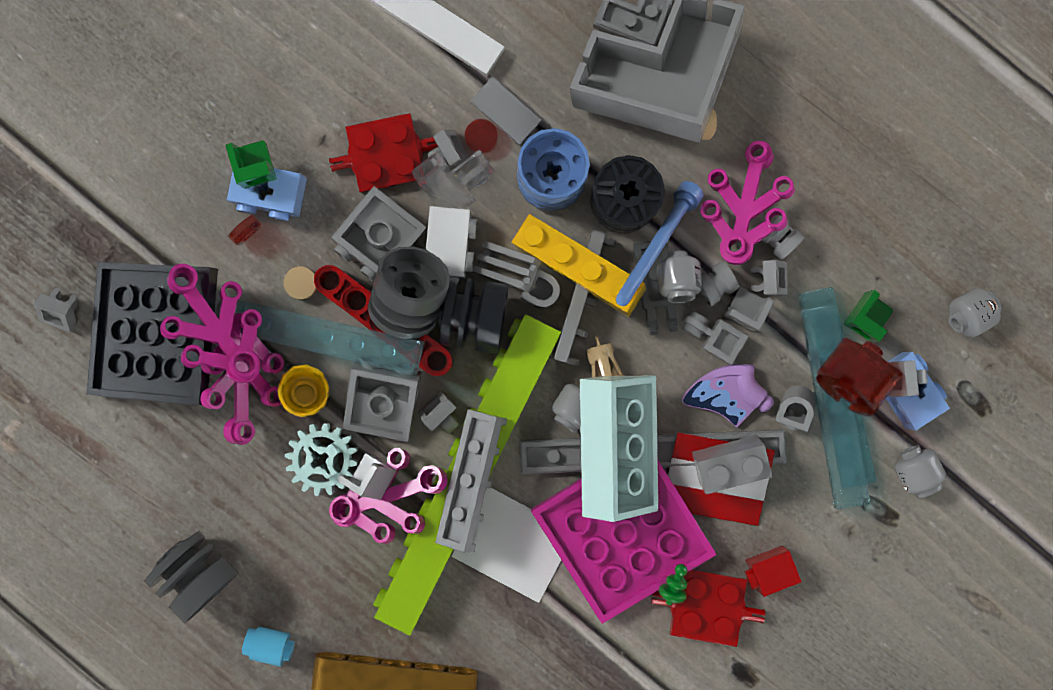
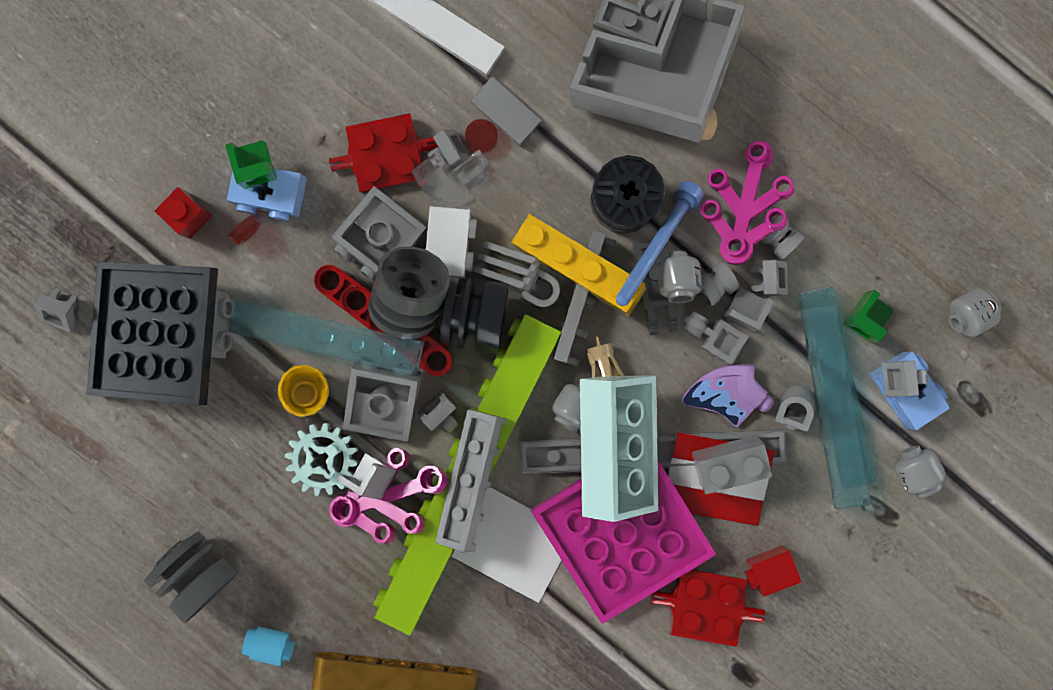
(183, 213): none -> red brick
(215, 329): dark pink plant -> none
(241, 390): dark pink plant -> none
(300, 283): tan tile -> none
(563, 155): medium blue wheel -> none
(674, 587): green hair -> none
(858, 376): clear red brick -> none

